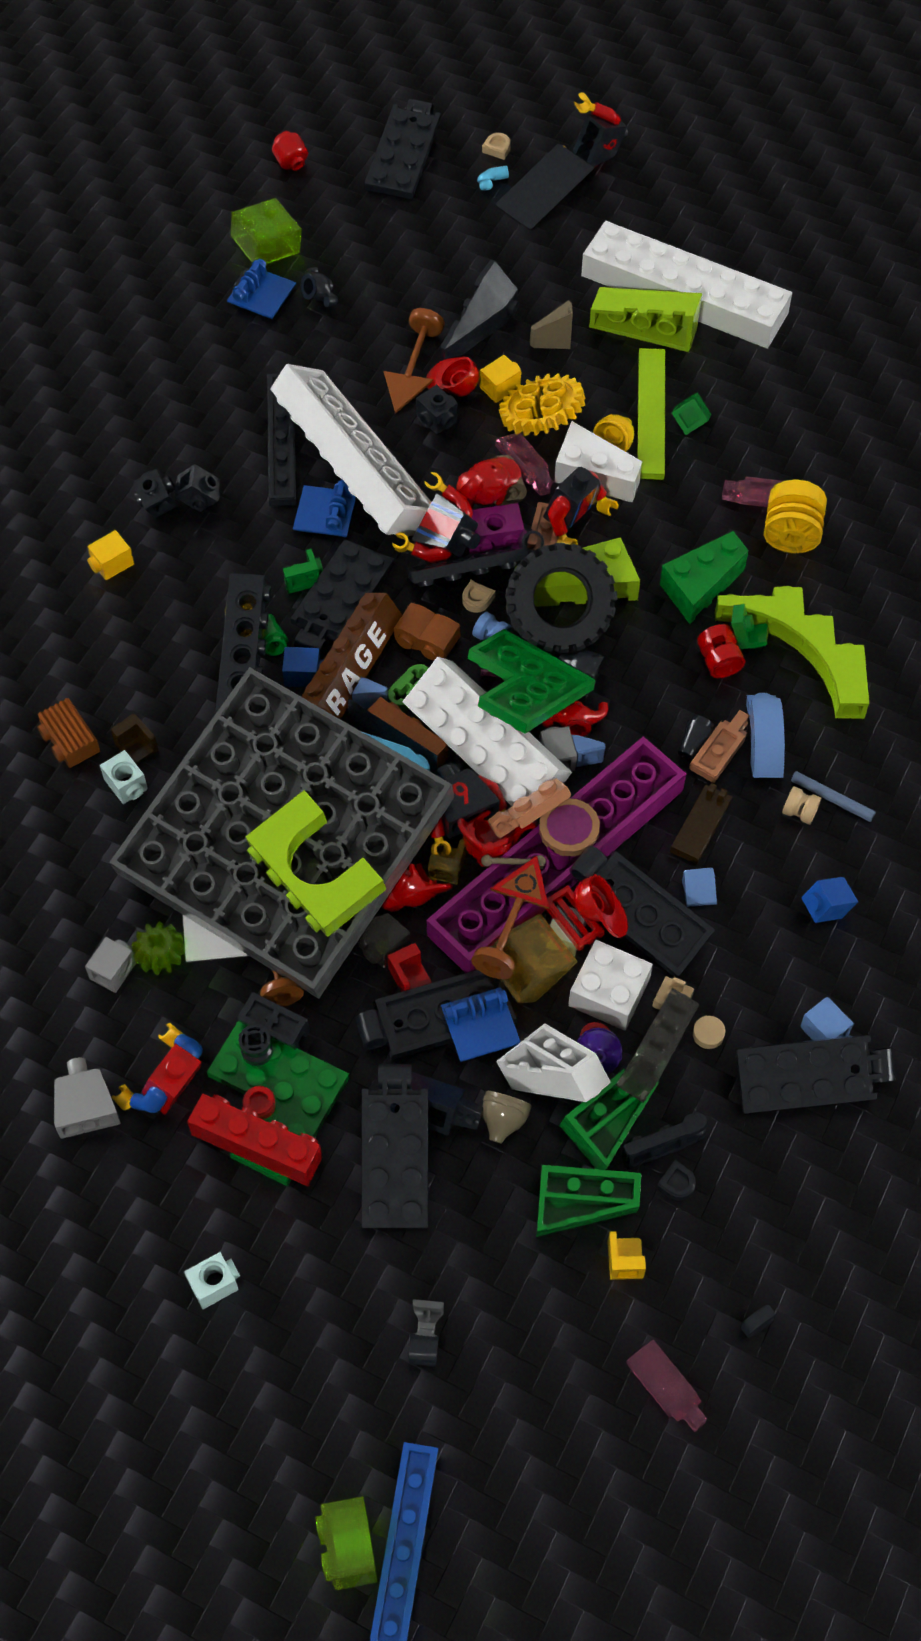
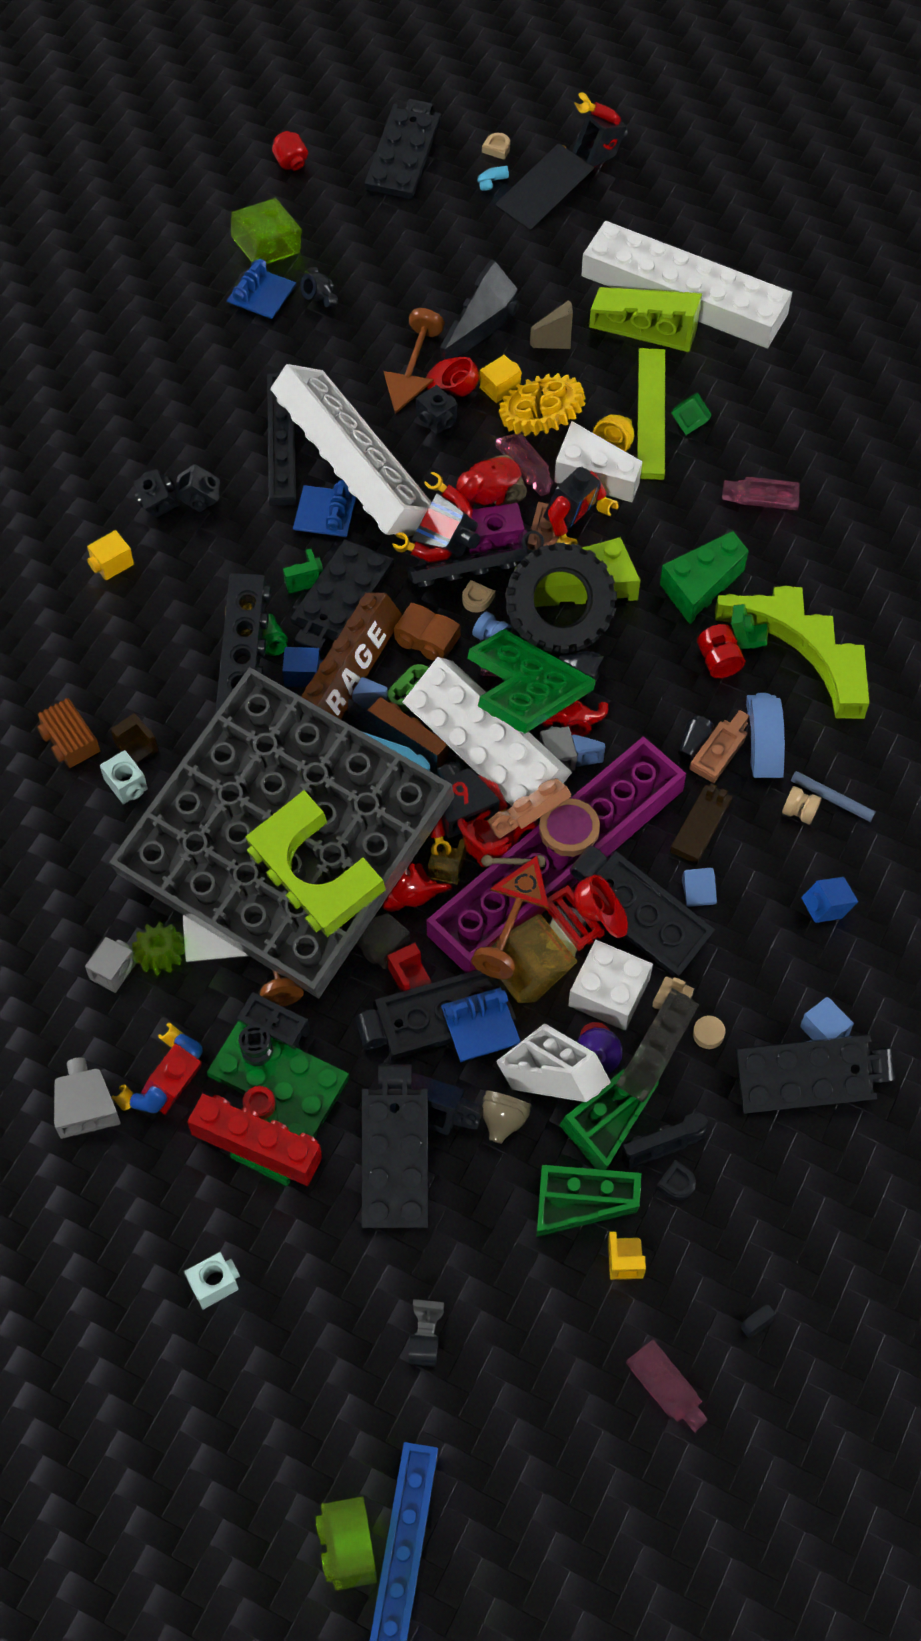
(795, 516): yellow wheel -> none

